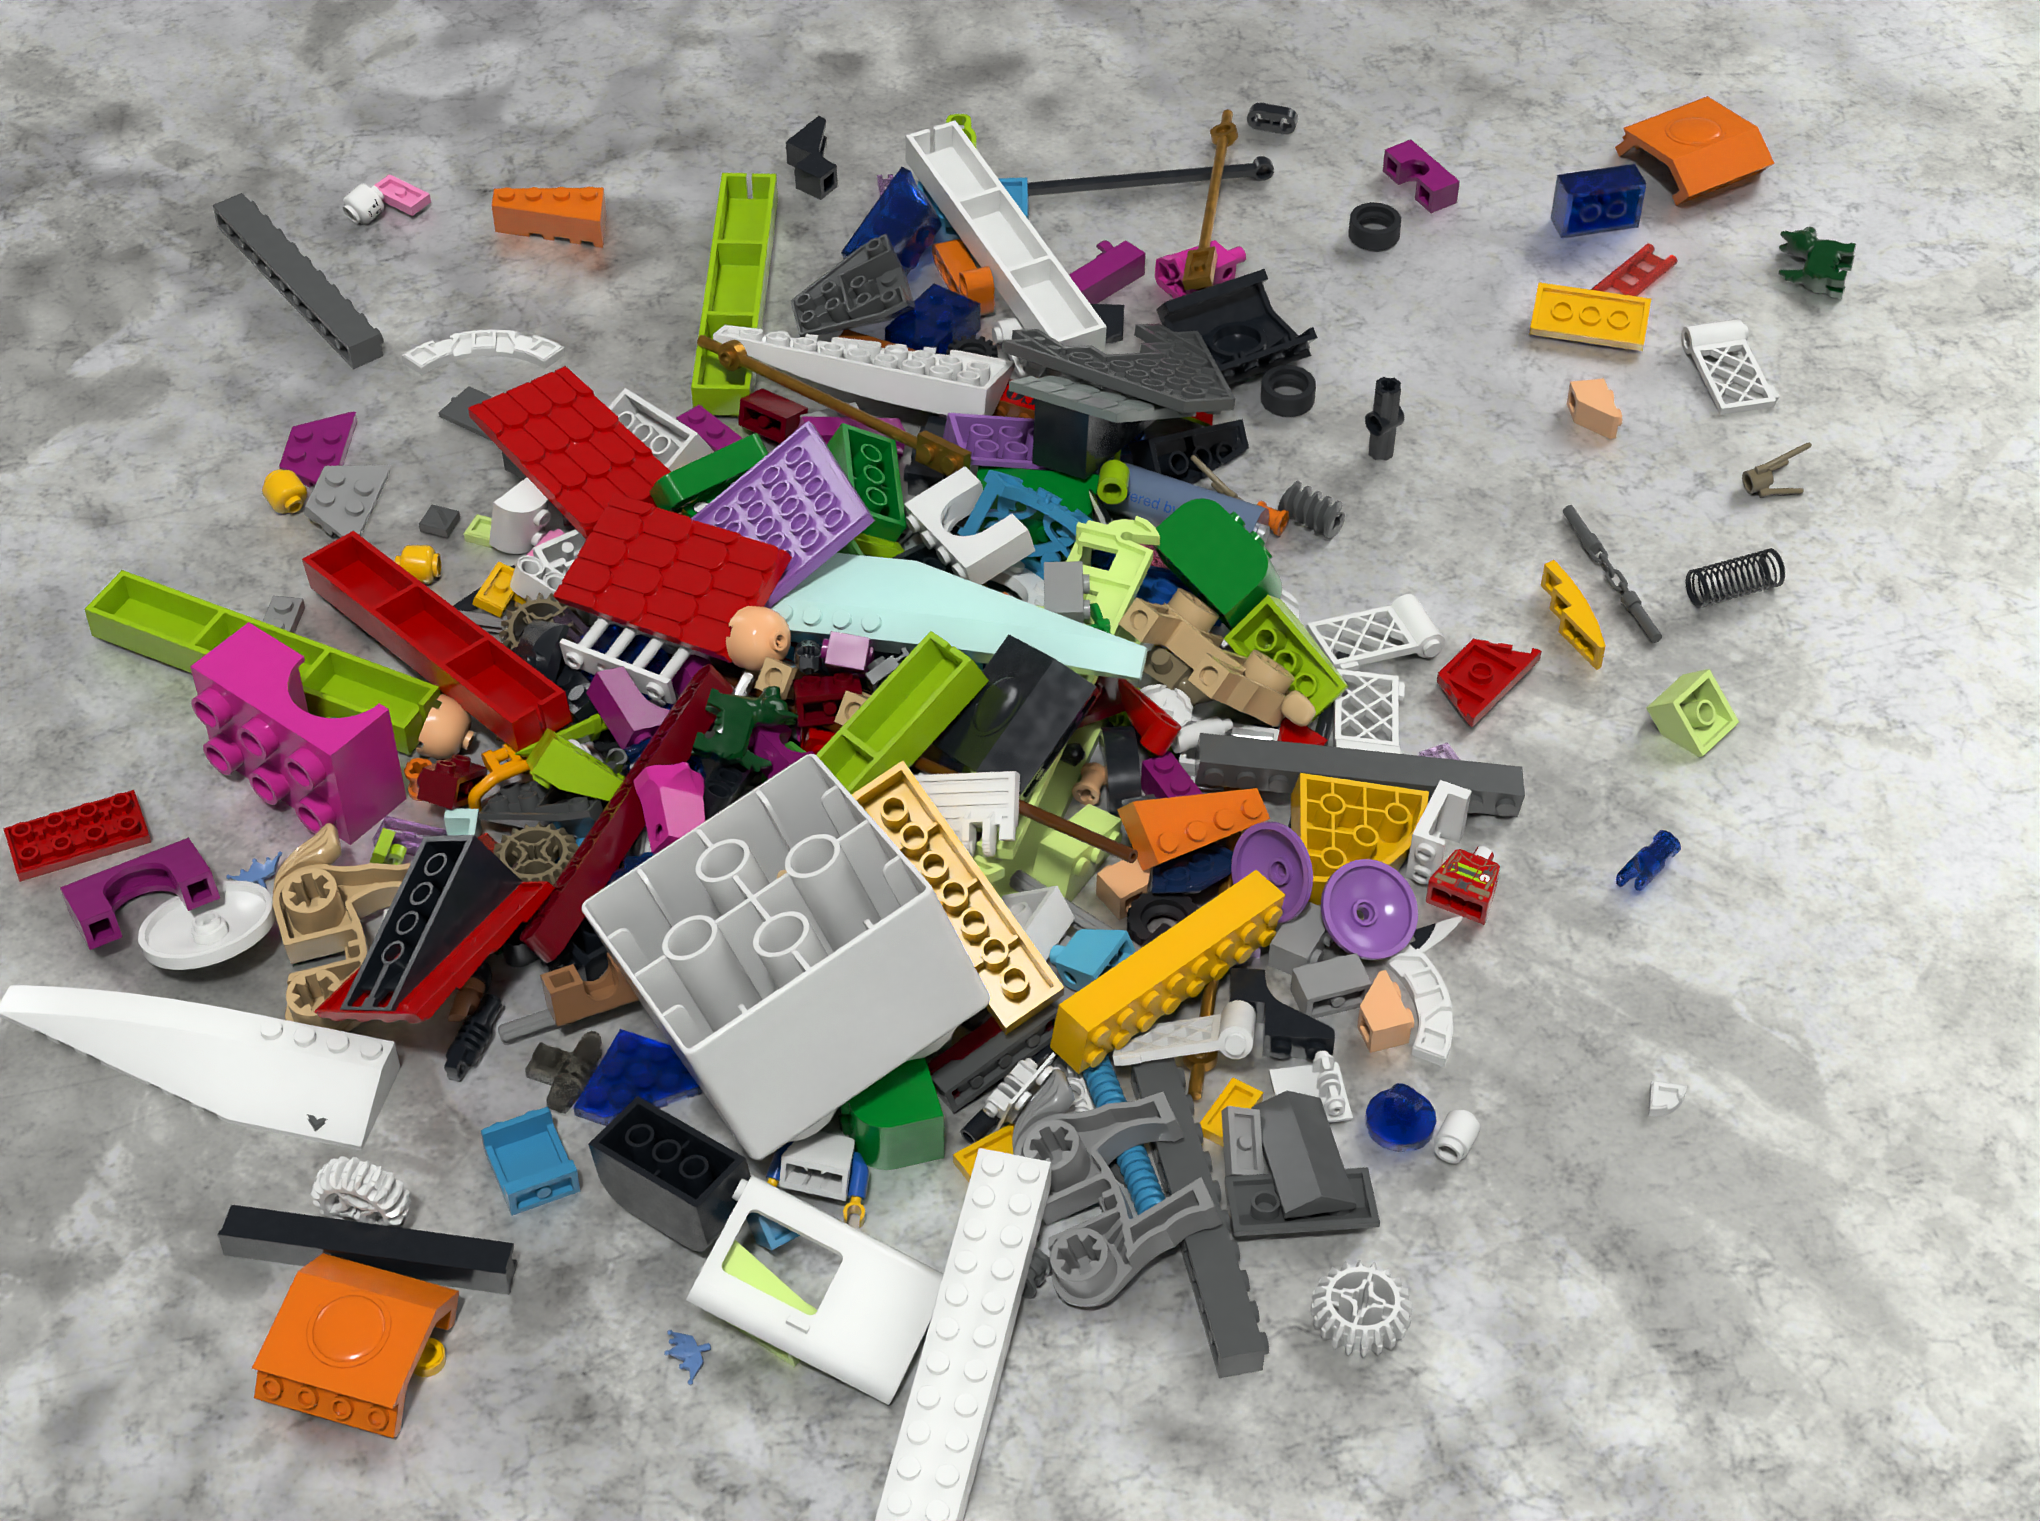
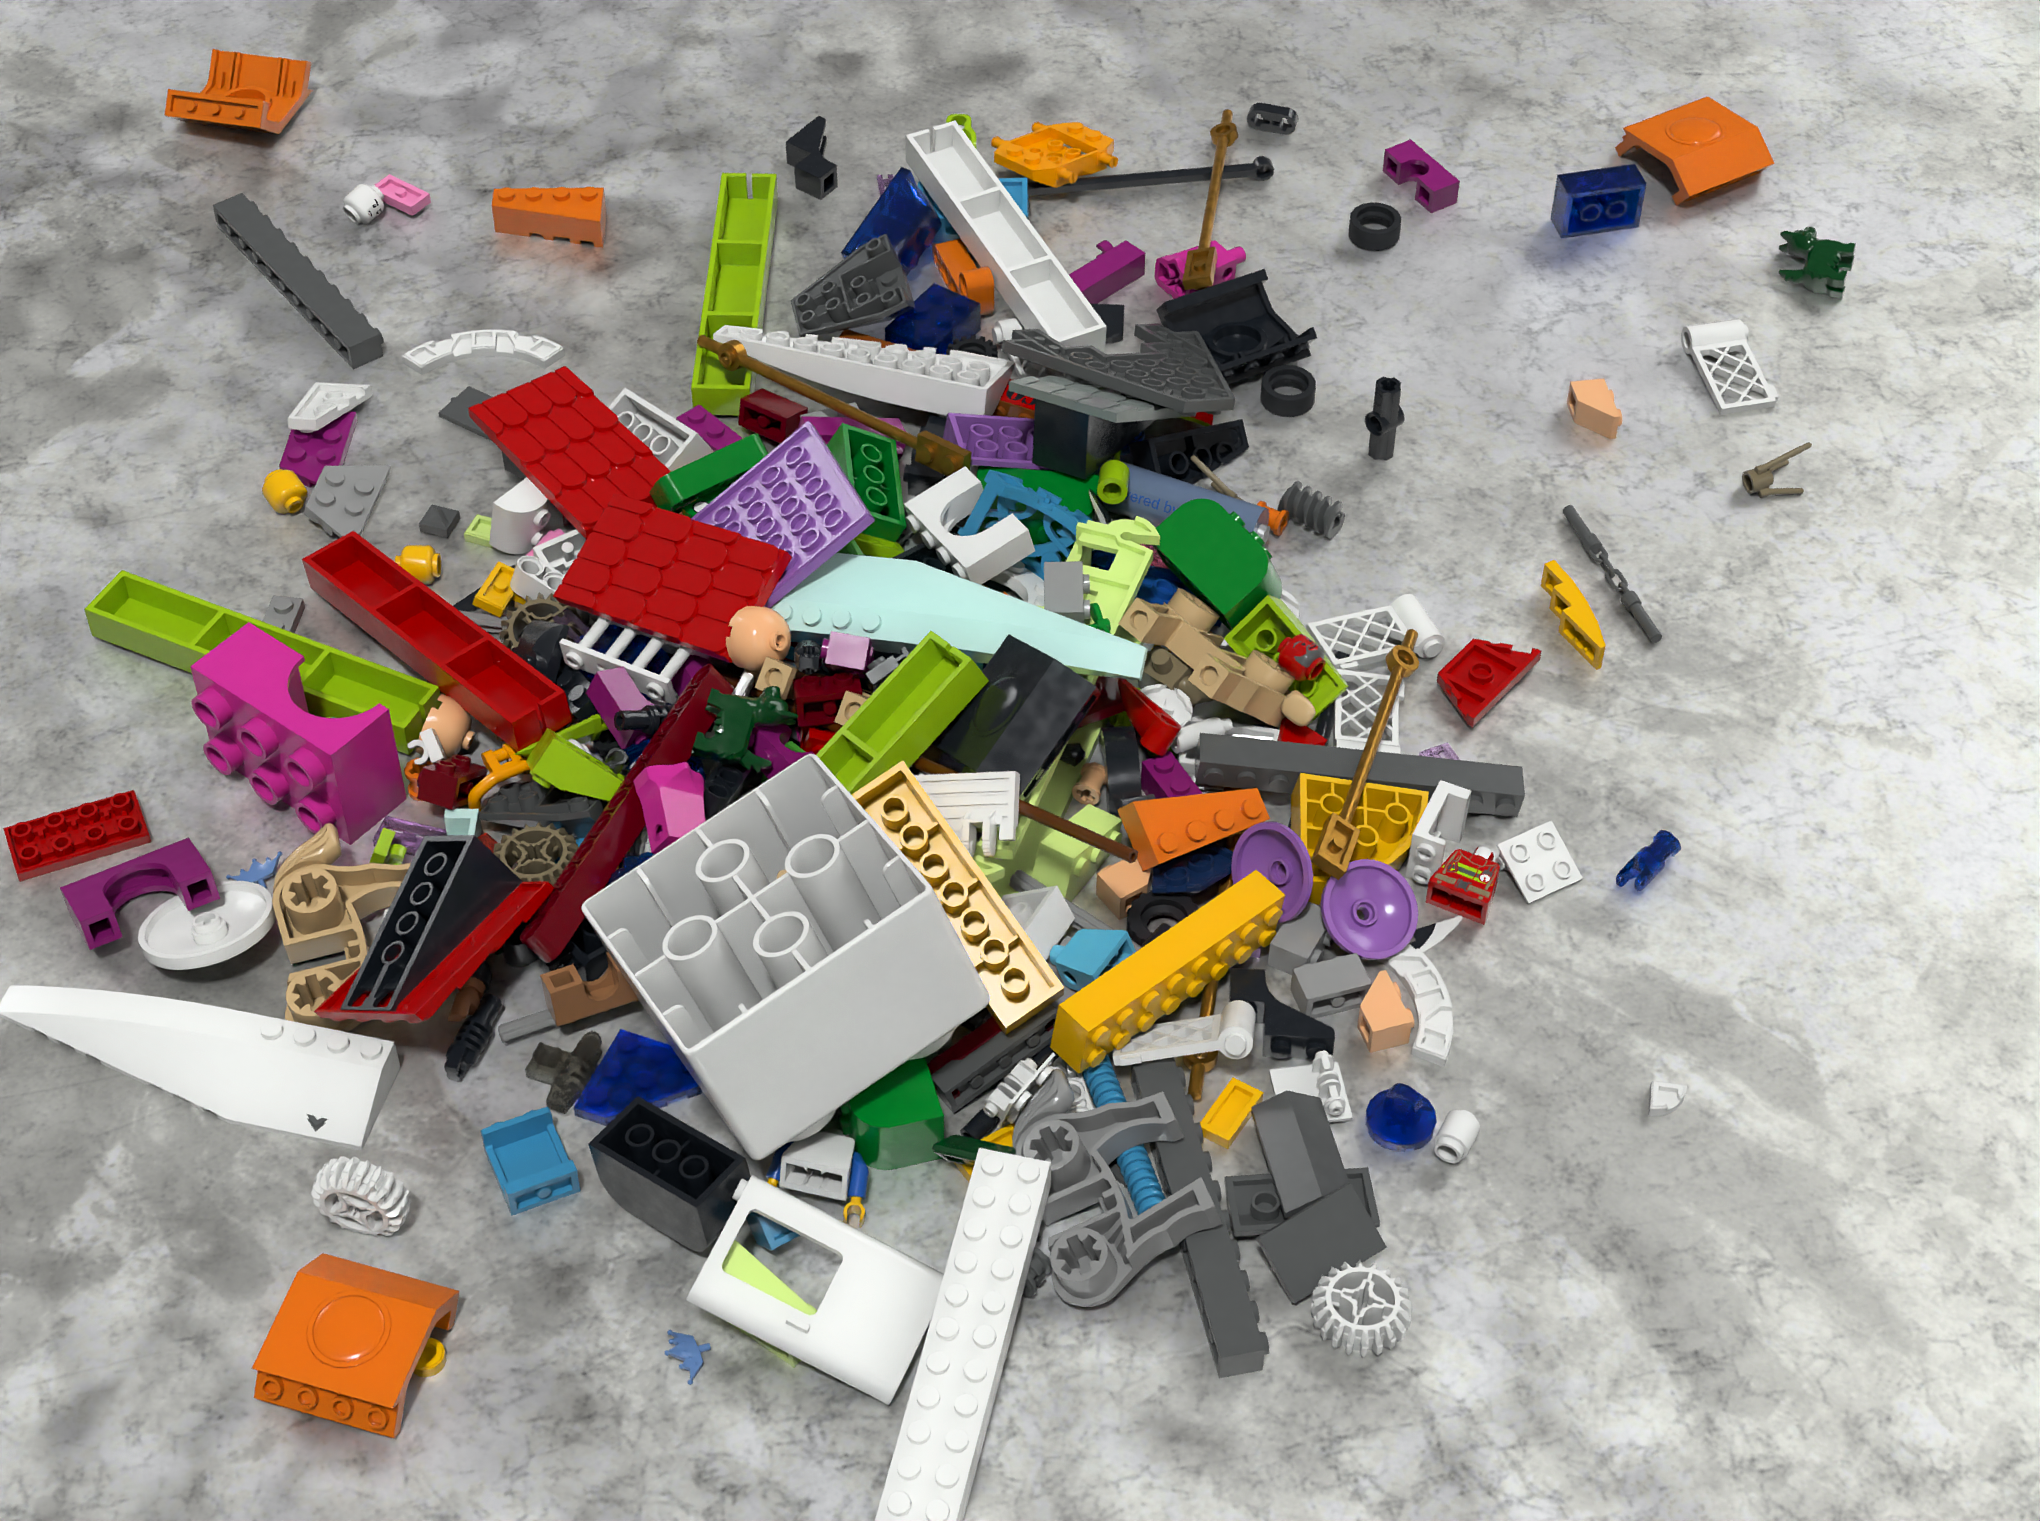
(245, 93): none -> orange panel
(326, 403): none -> white wing
(408, 1252): black tile -> none
(431, 745): none -> white tile
(646, 719): none -> black hinge
(965, 1149): none -> dark green slope
(1046, 159): none -> light orange piece
(1242, 1141): light grey plate -> none
(1301, 658): none -> red head
(1320, 1238): none -> dark grey tile
(1338, 834): none -> pearl gold bar
(1538, 862): none -> white hinge
(1590, 316): yellow plate -> none
(1630, 267): clear red bar -> none
(1693, 712): yellowish green slope -> none
(1763, 570): black piece -> none

